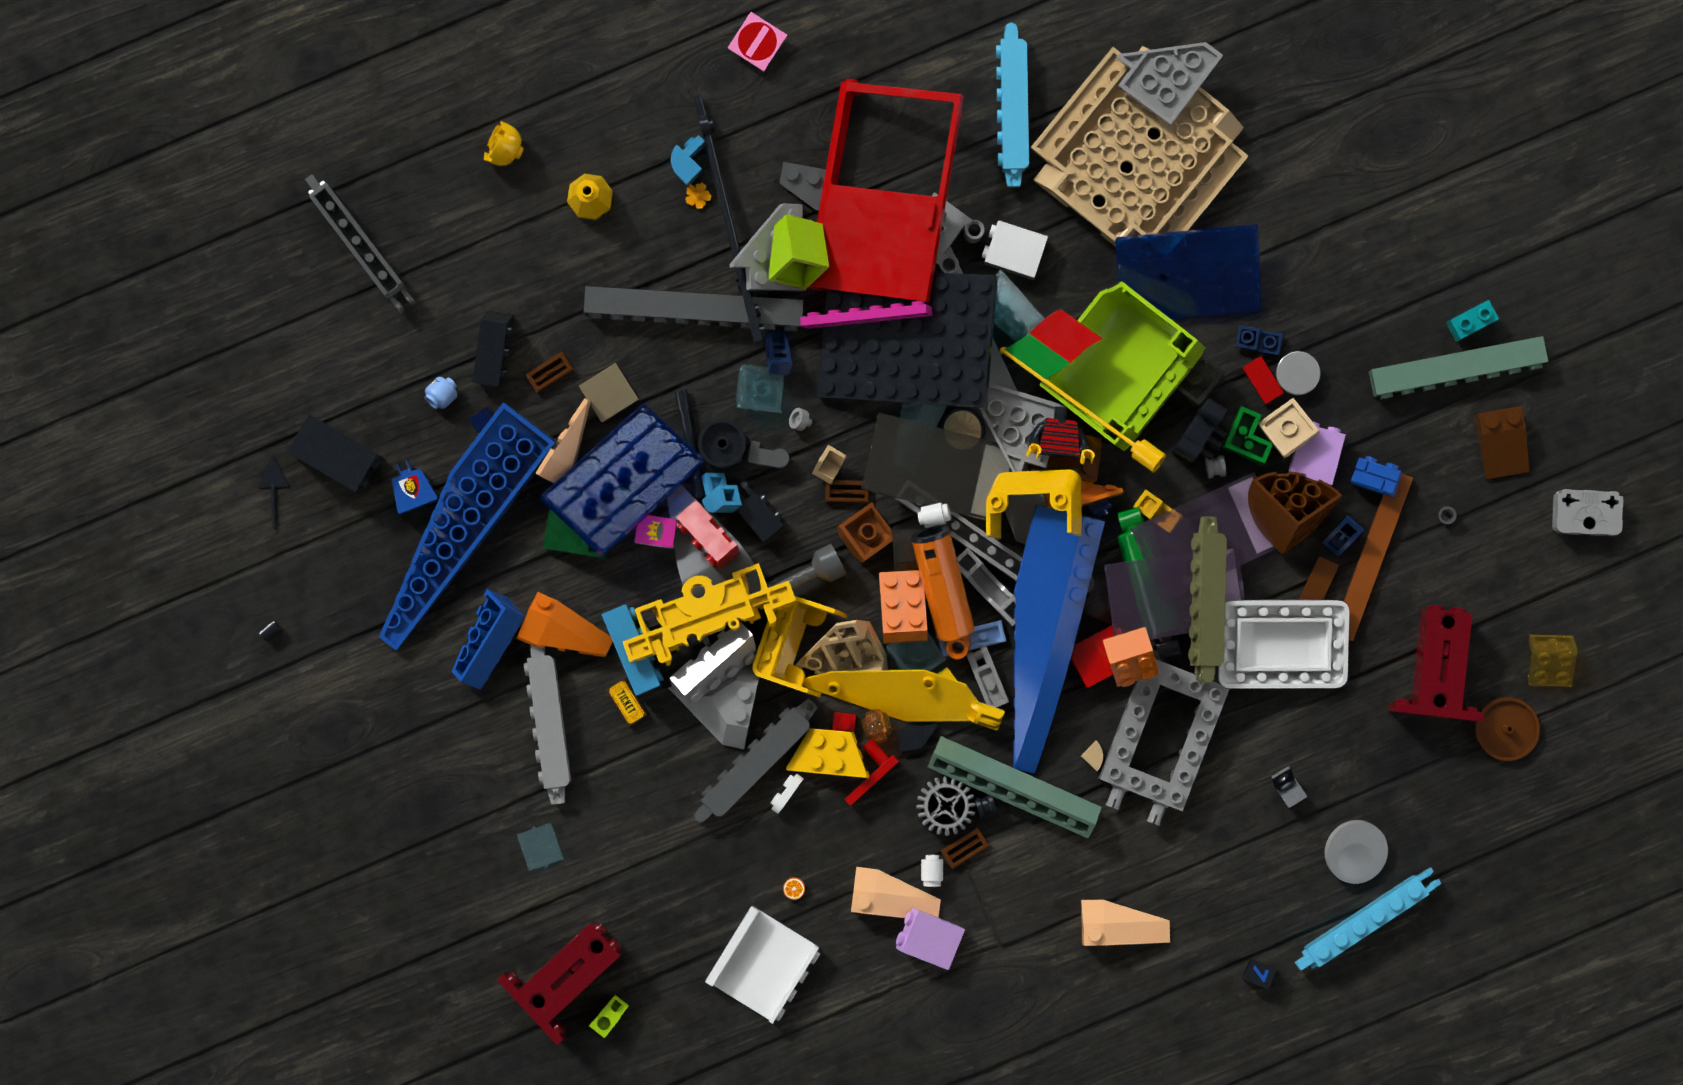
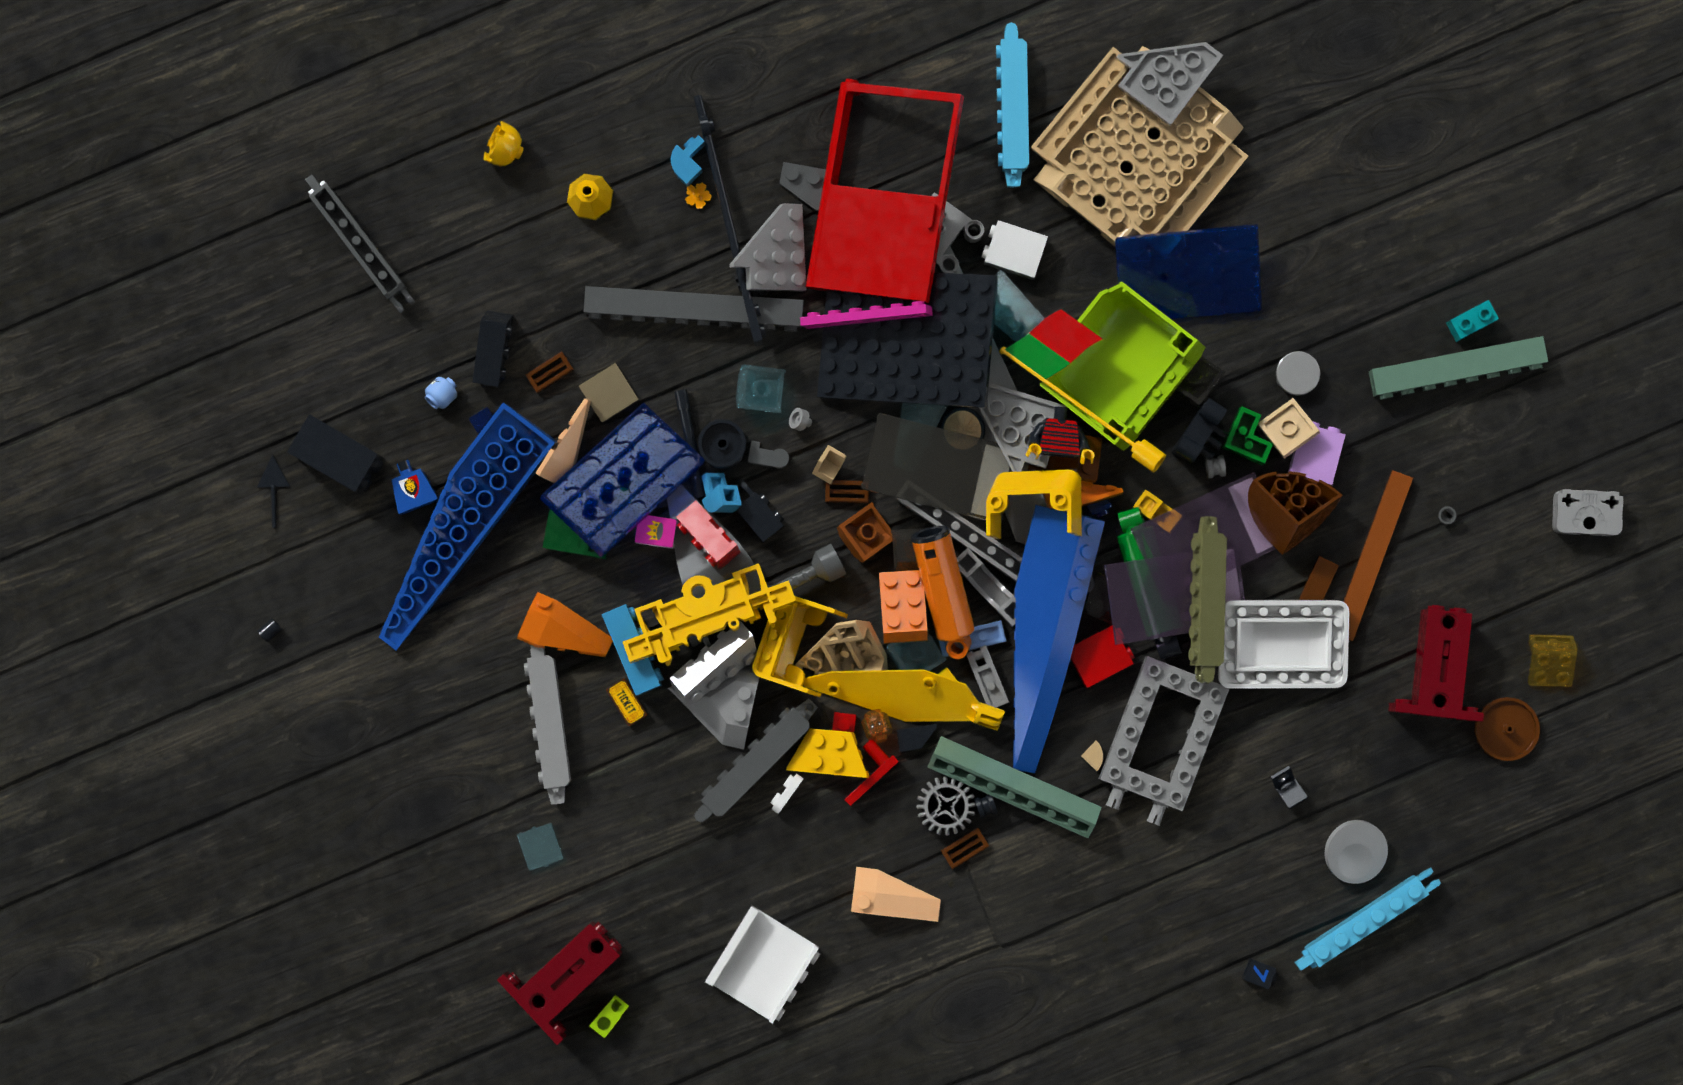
(488, 639): blue wedge -> none
(757, 41): piece -> none
(776, 350): dark blue slope -> none
(794, 888): tile -> none
(797, 252): lime slope -> none
(929, 938): lavender brick -> none
(932, 871): white brick -> none
(934, 515): white brick -> none
(1118, 925): light nougat wedge -> none
(1131, 657): orange brick -> none
(1259, 340): dark blue slope -> none
(1262, 380): red tile -> none
(1342, 535): dark blue slope -> none
(1377, 477): blue brick -> none
(1502, 442): reddish brown slope -> none

